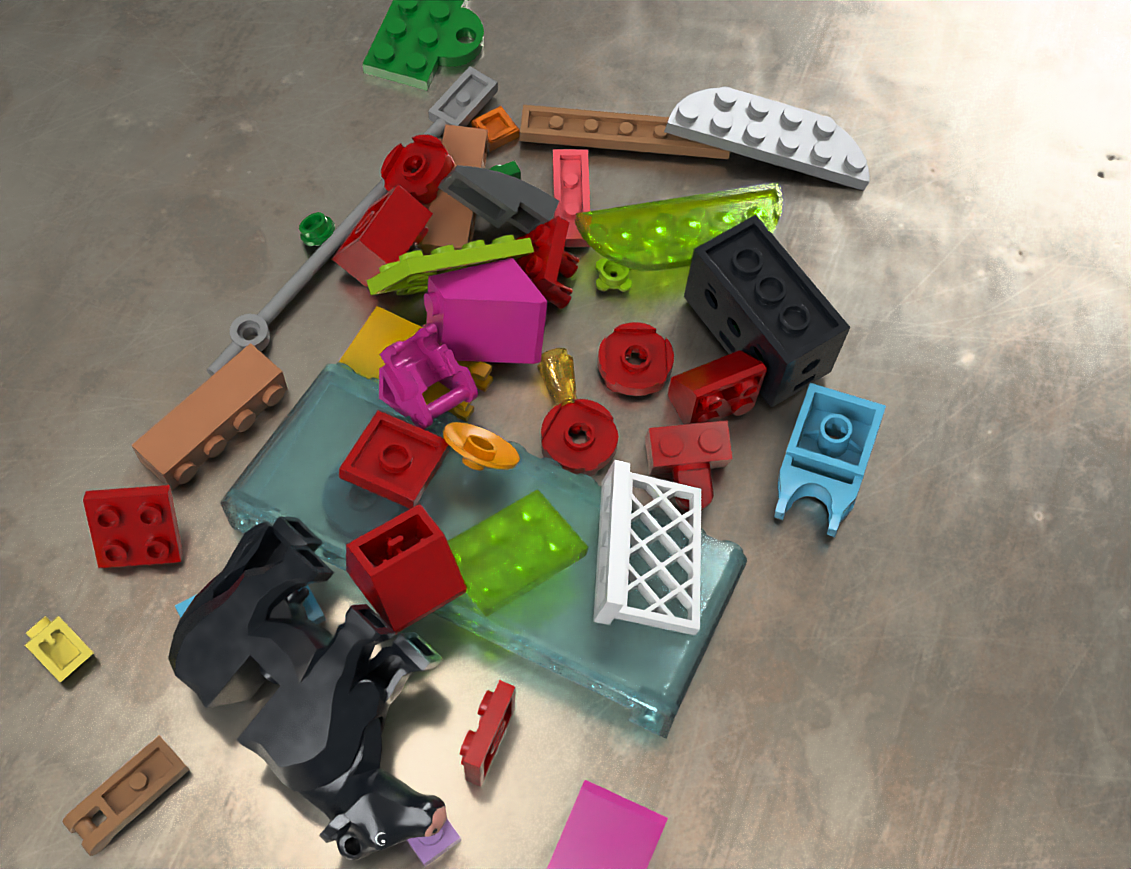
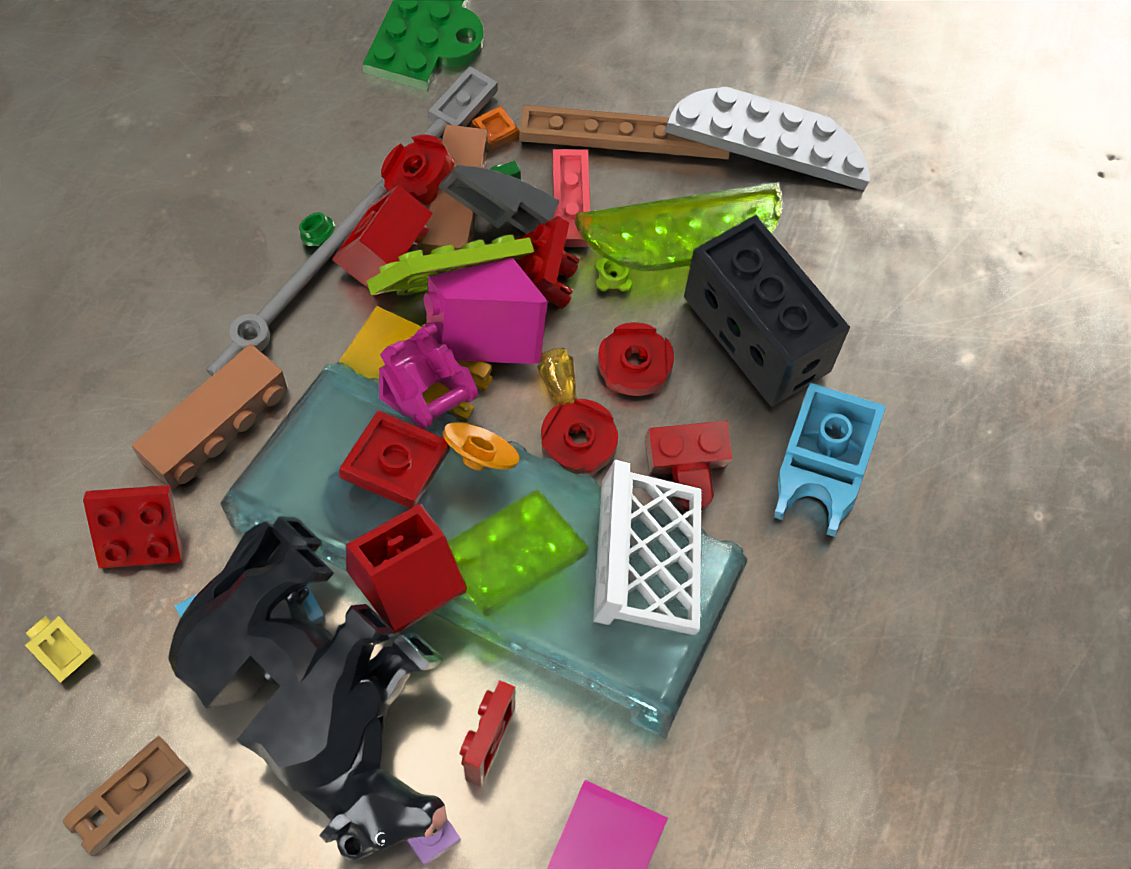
(717, 388): red slope -> none

